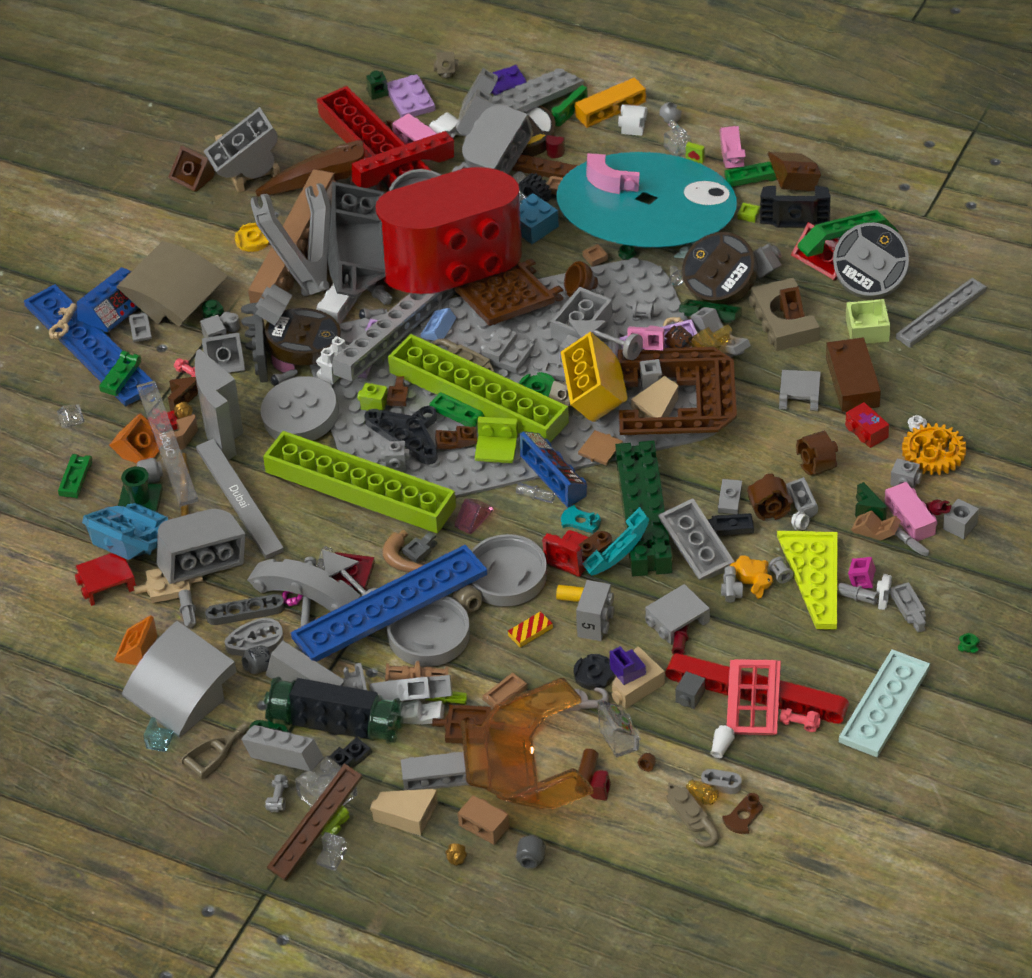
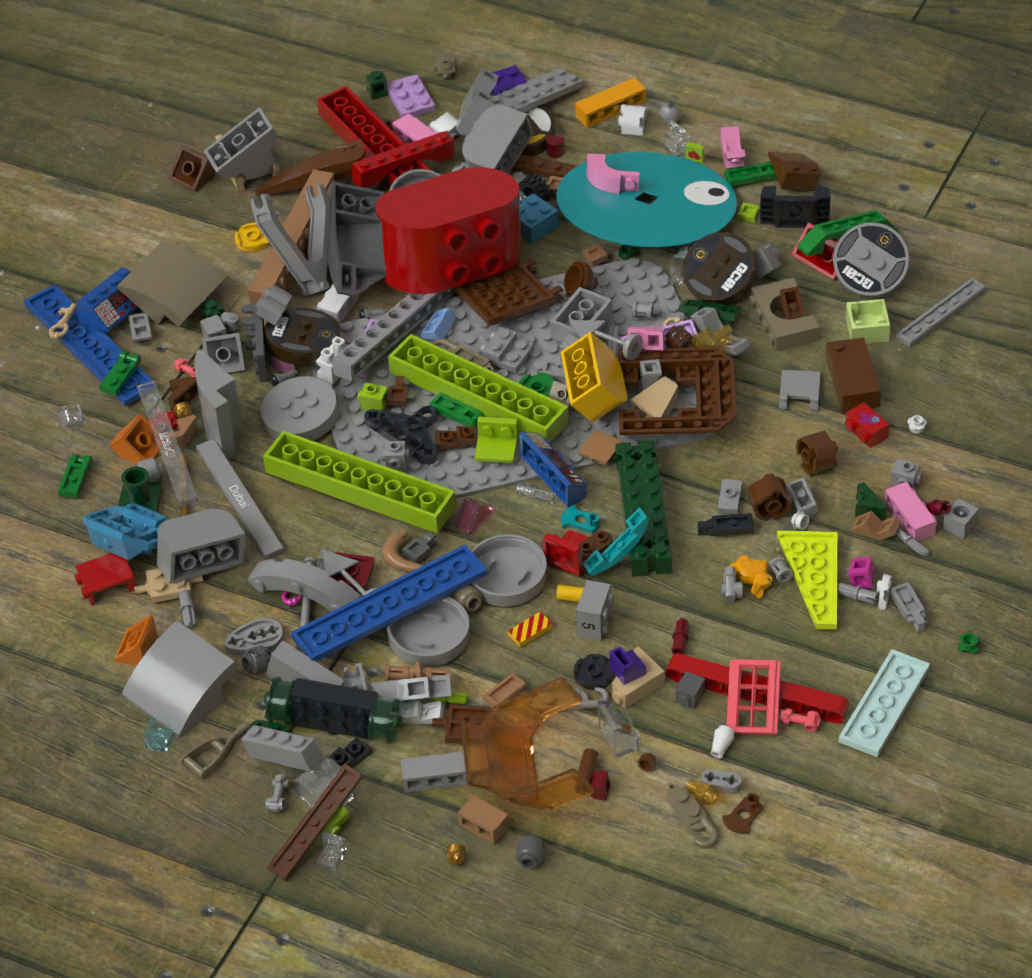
(245, 611): dark grey beam -> none
(378, 291): light grey axle -> none
(405, 809): tan slope -> none
(567, 108): green plate -> none
(675, 612): light grey panel -> none
(696, 539): light grey slope -> none
(934, 441): light orange gear -> none

